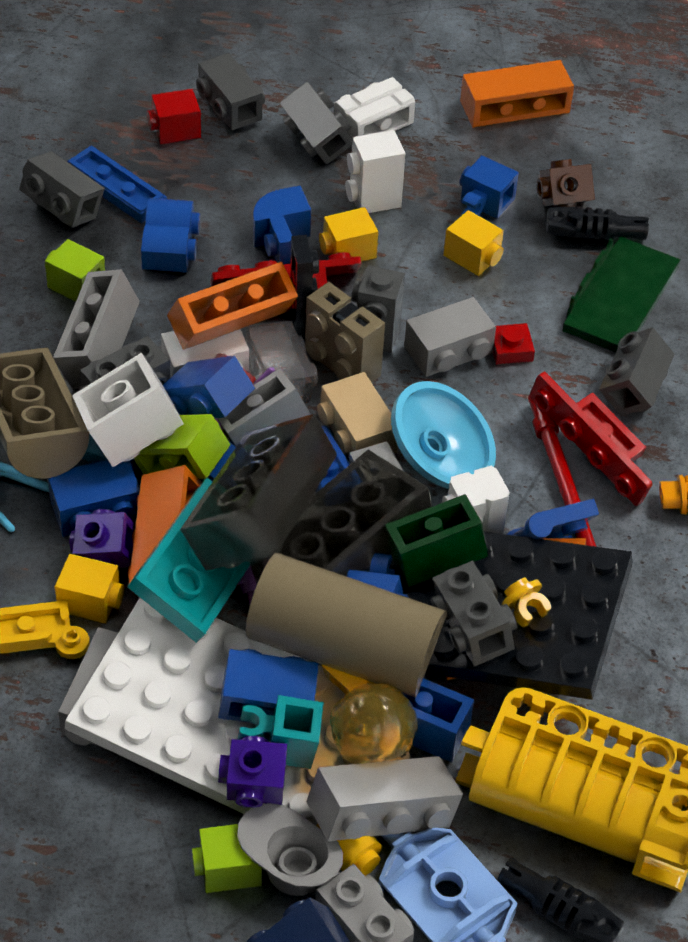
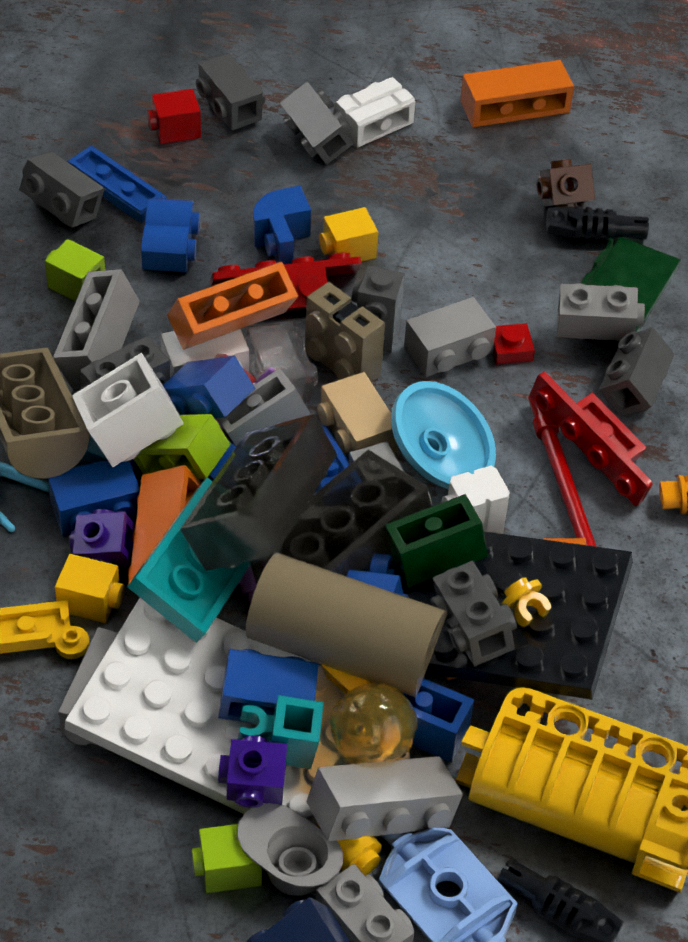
(302, 267): black plate -> none
(376, 171): white brick -> none
(473, 243): yellow brick -> none
(488, 187): blue brick -> none
(558, 522): blue plate -> none
(598, 311): none -> light grey brick

